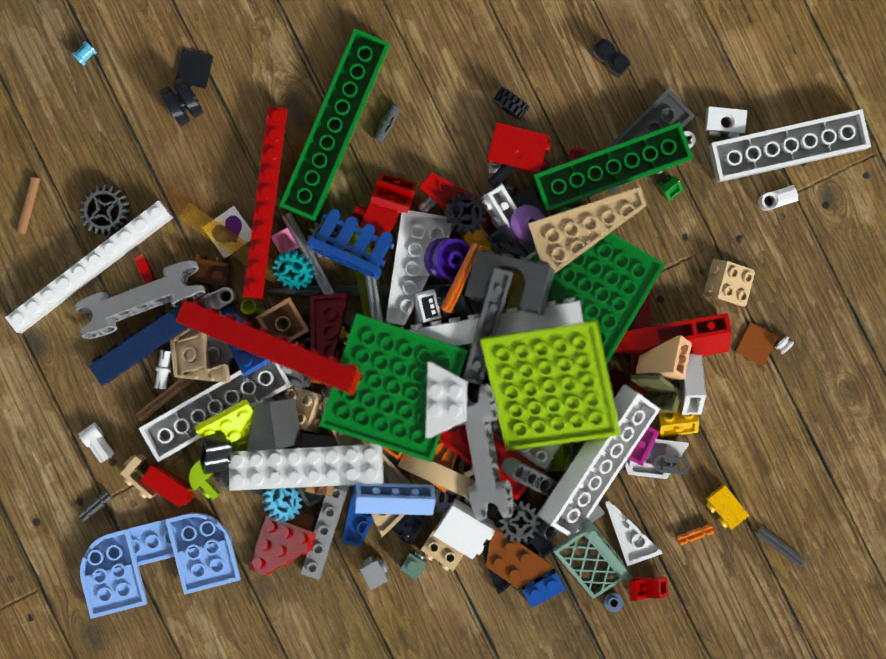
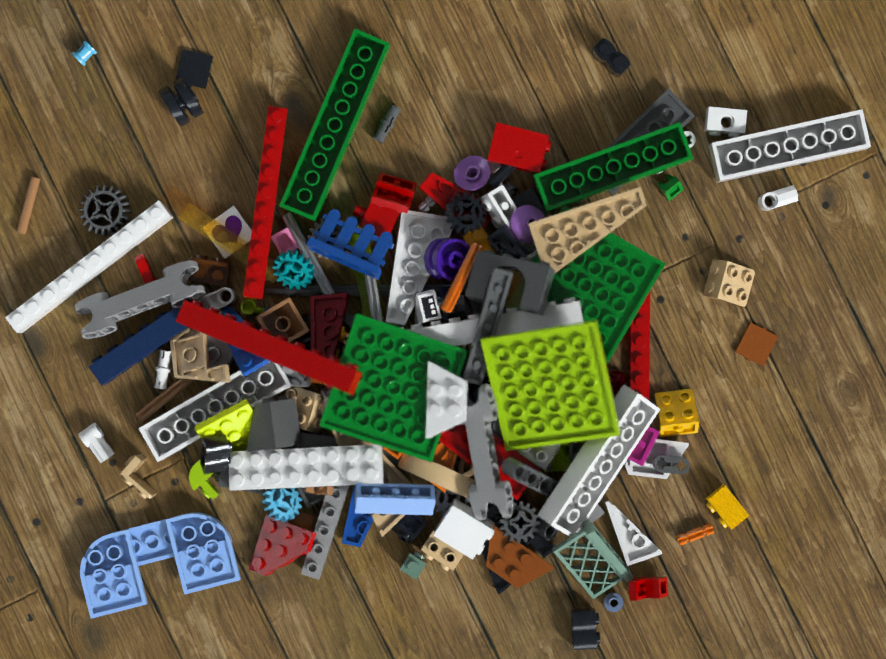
(95, 505): dark grey axle -> none
(168, 485): red brick -> none
(374, 571): light grey brick -> none
(472, 166): none -> medium lavender dish
(510, 103): black tyre -> none
(543, 588): blue brick -> none
(576, 153): red plate -> none
(584, 629): none -> black brick
(659, 392): olive bracket -> none
(666, 359): light nougat slope -> none
(693, 386): white brick -> none
(707, 334): red wedge -> none
(780, 546): dark grey axle -> none
(784, 345): white bush -> none

